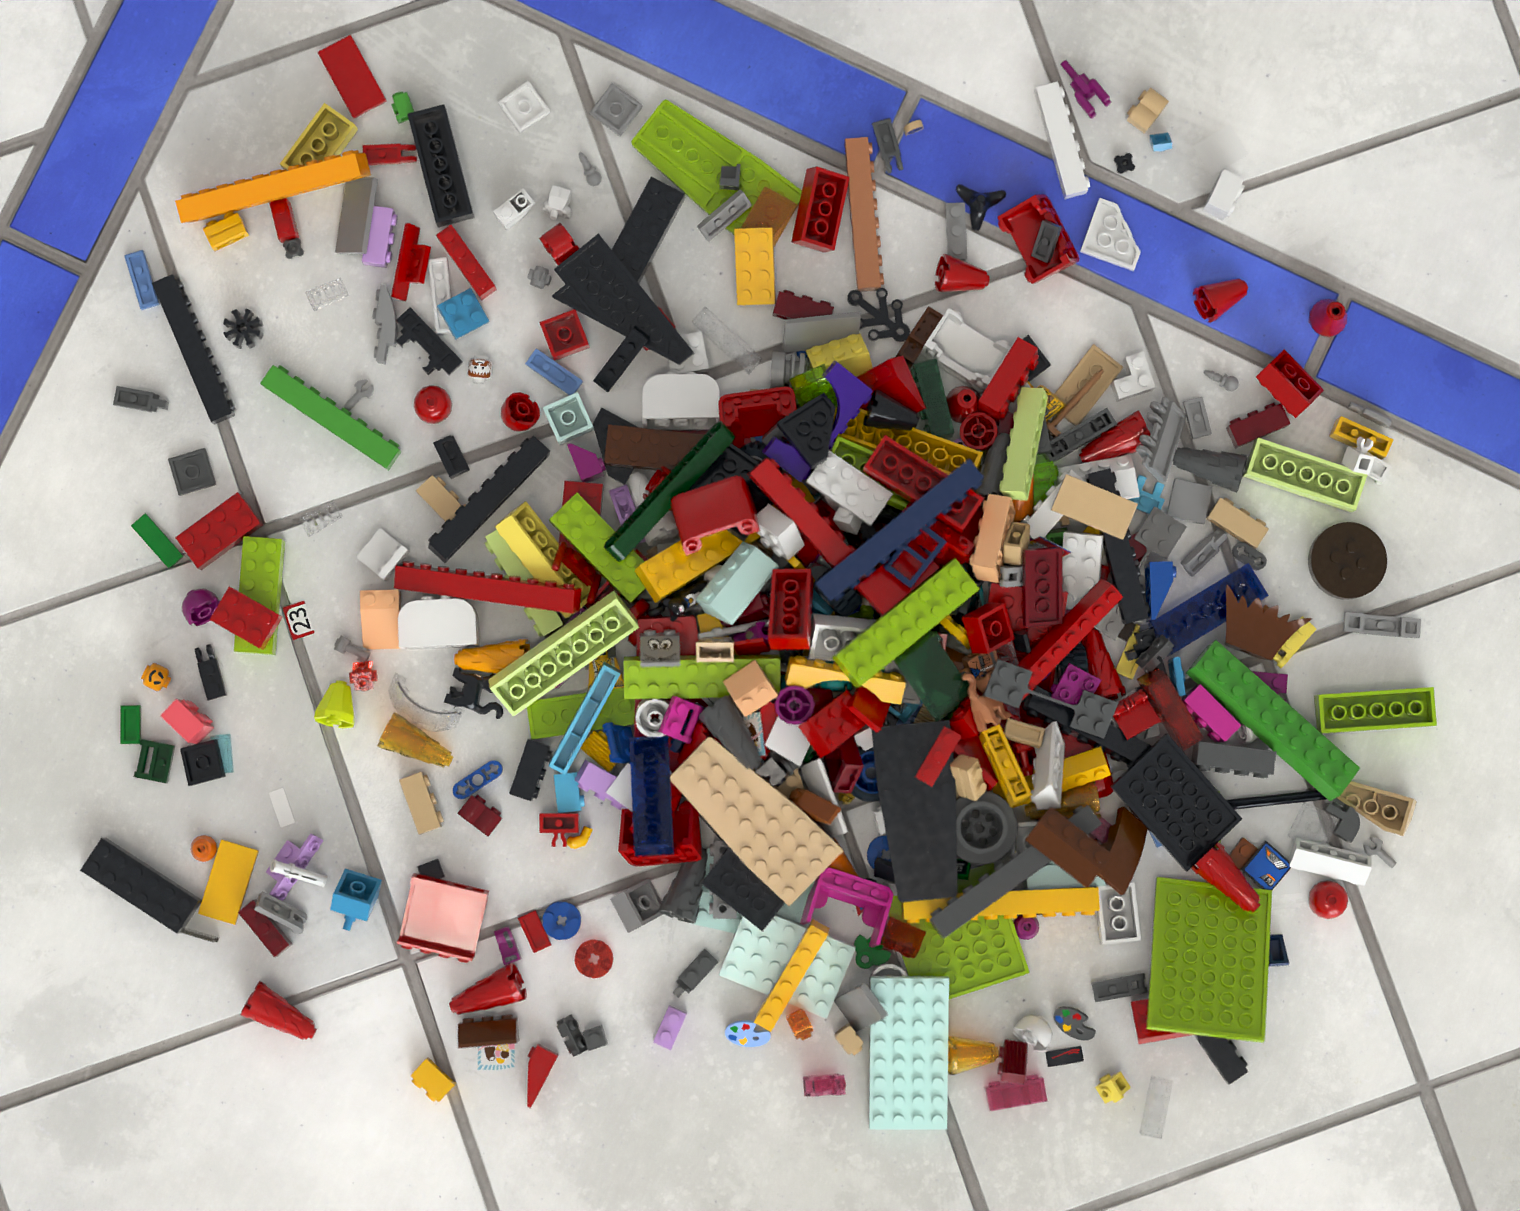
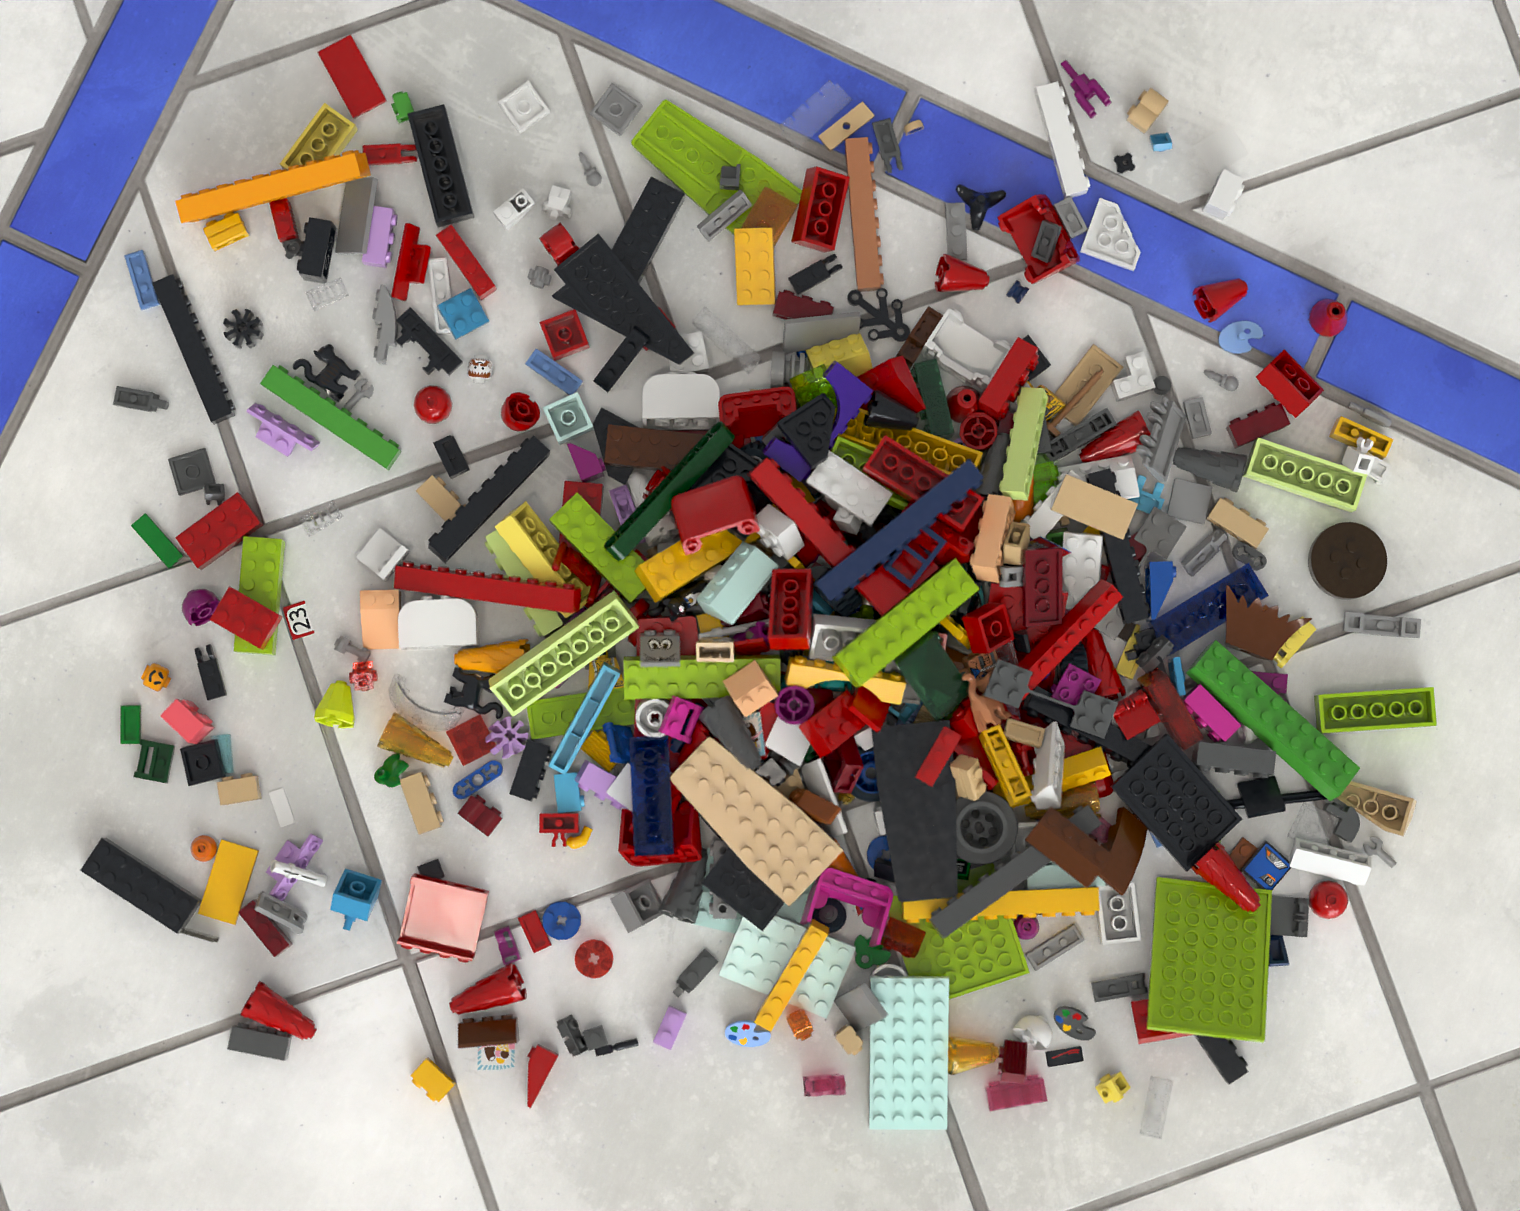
(214, 492): none -> dark grey tile
(239, 790): none -> tan brick
(259, 1041): none -> dark grey brick
(280, 433): none -> lavender bracket
(316, 250): none -> black brick
(329, 376): none -> black animal
(390, 771): none -> green plate
(470, 740): none -> clear red plate
(504, 728): none -> lavender gear
(617, 1046): none -> black piece
(811, 120): none -> clear windscreen
(813, 275): none -> black hinge
(831, 915): none -> black wheel
(854, 119): none -> tan tile
(1017, 292): none -> dark blue wheel
(1054, 947): none -> light grey tile
(1070, 217): none -> light grey plate
(1162, 385): none -> dark grey plate
(1235, 340): none -> light blue piece
(1261, 797): none -> black tile
(1289, 916): none -> dark grey hinge

